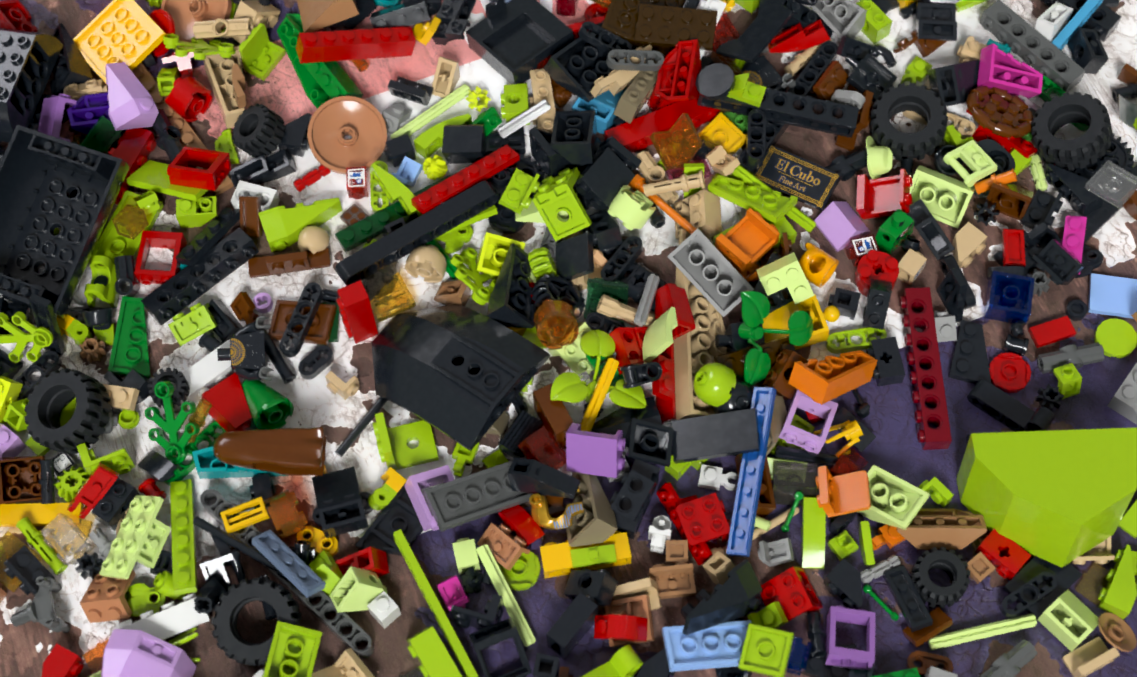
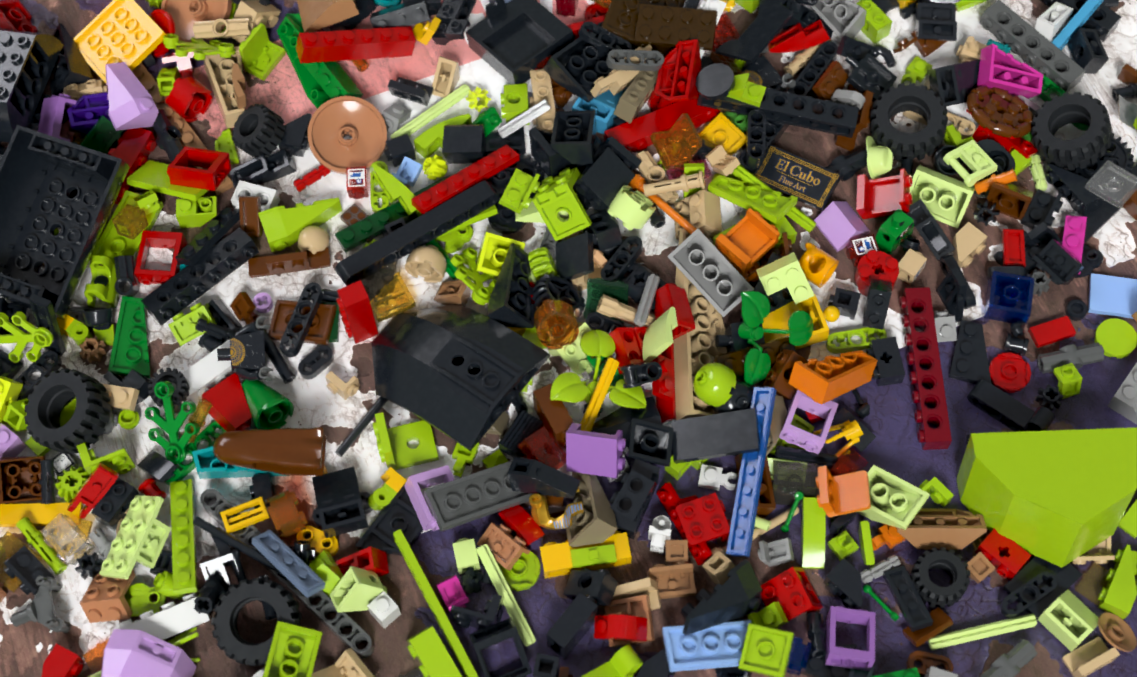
(213, 330): none -> black axle

